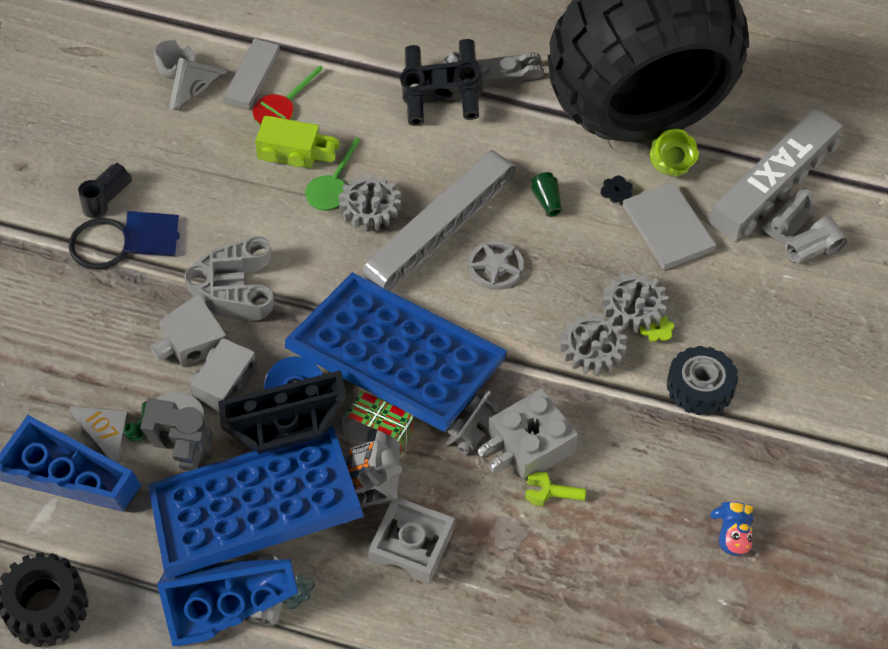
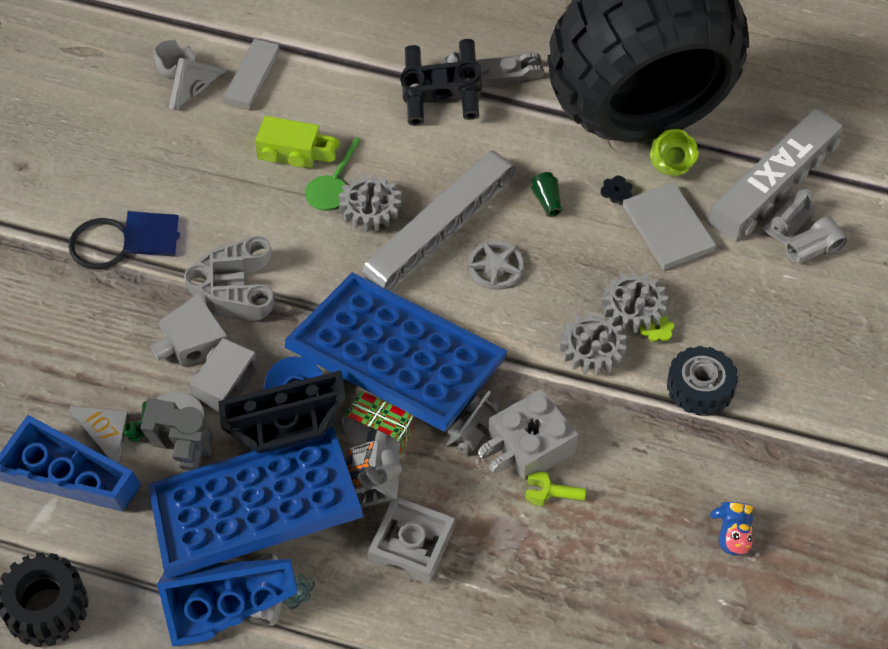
(99, 192): black piece -> none
(278, 105): red piece -> none

